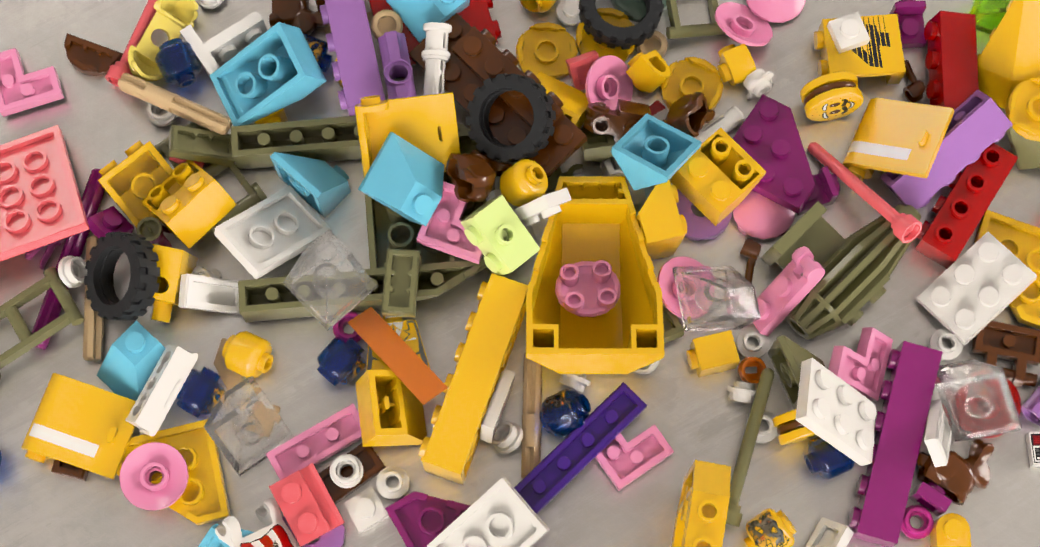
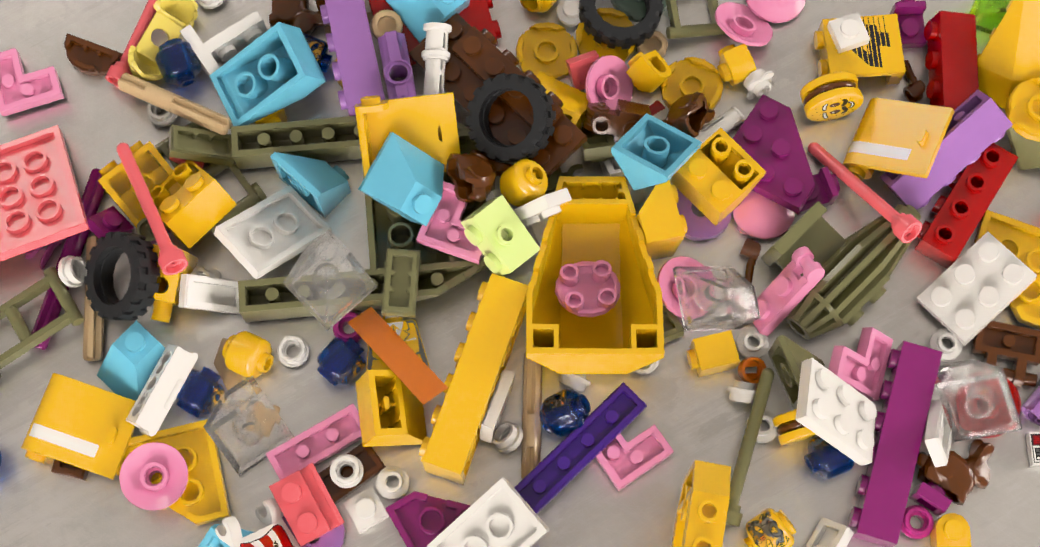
(171, 258): none -> coral piece
(292, 341): none -> white plate

